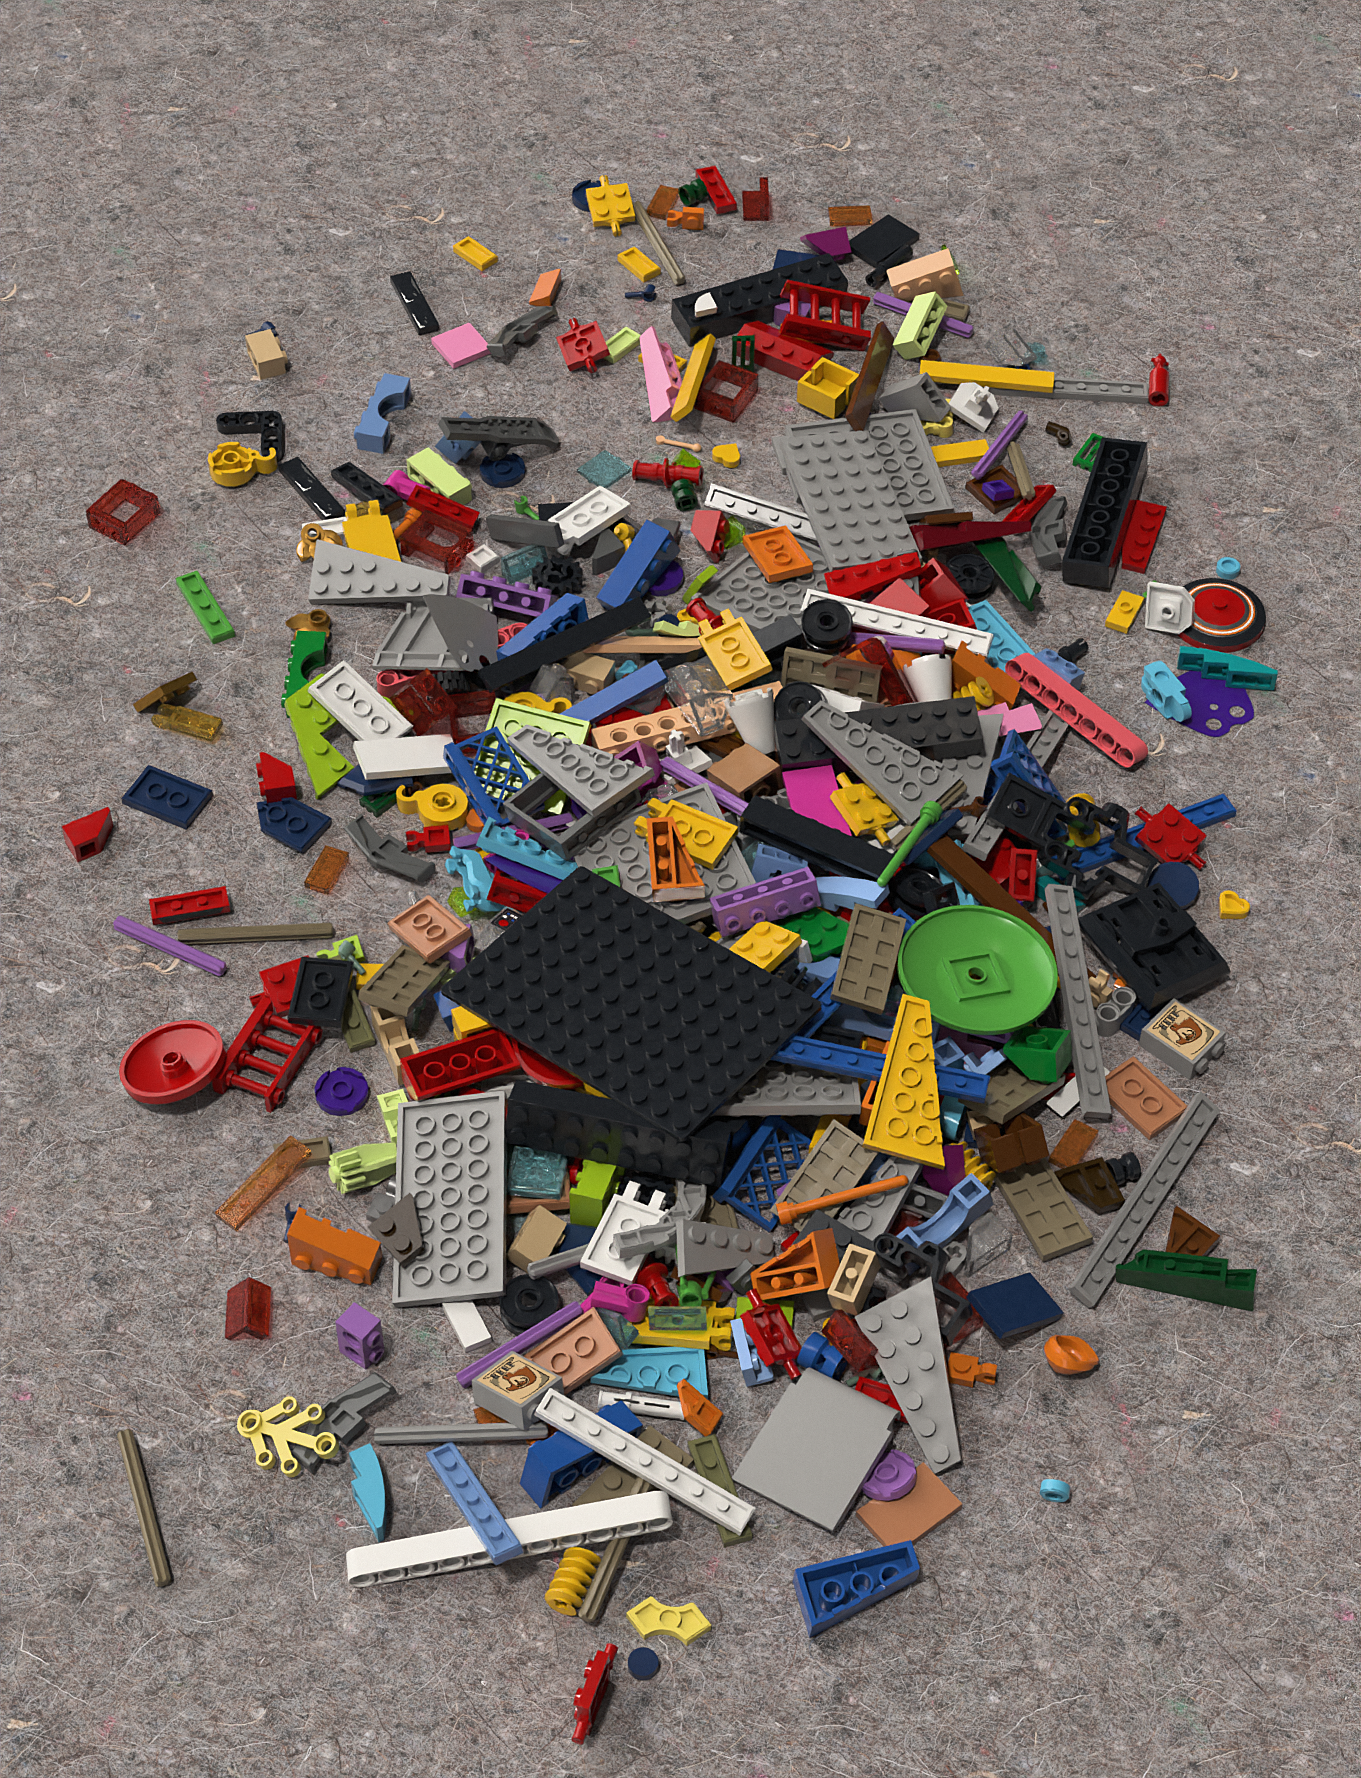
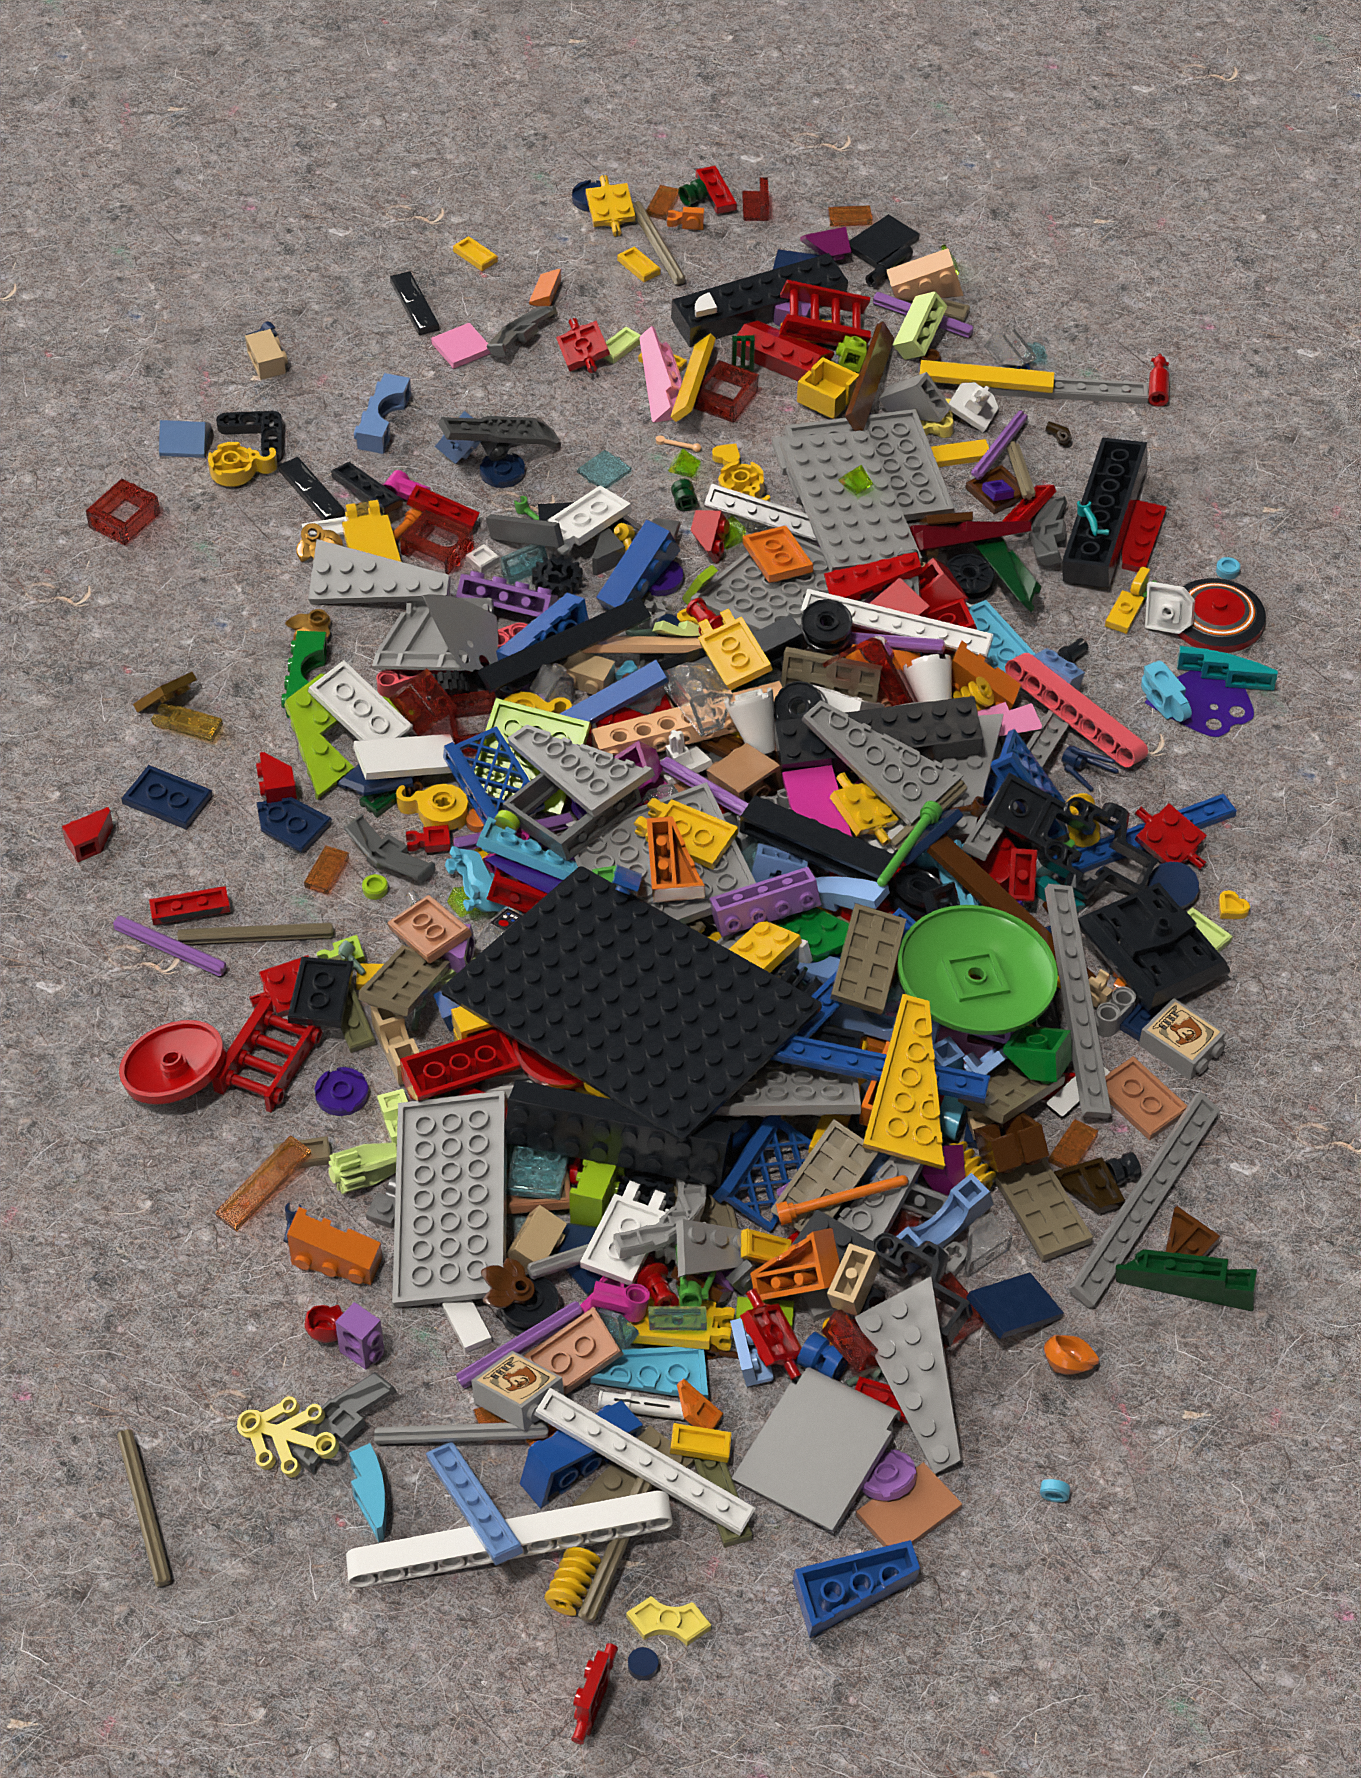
(183, 438): none -> medium blue slope
(205, 607): bright green tile -> none
(248, 1309): clear red panel -> none
(321, 1323): none -> red hair
(375, 887): none -> lime tile
(400, 1231): wing -> none
(432, 471): yellowish green brick -> none
(504, 1282): none -> reddish brown plate
(506, 818): none -> lime tile
(626, 879): none -> blue slope
(647, 294): dark blue hand -> none
(667, 473): red piece -> none
(700, 1442): none -> yellow tile
(743, 479): none -> yellow piece
(762, 1246): none -> yellow tile
(851, 353): none -> lime brick
(856, 480): none -> clear neon green slope
(965, 1370): orange plate -> none
(1077, 758): none -> dark blue plant
(1084, 511): none -> teal piece
(1087, 462): green tile -> none
(1140, 582): none -> yellow tile
(1216, 935): none -> yellowish green tile

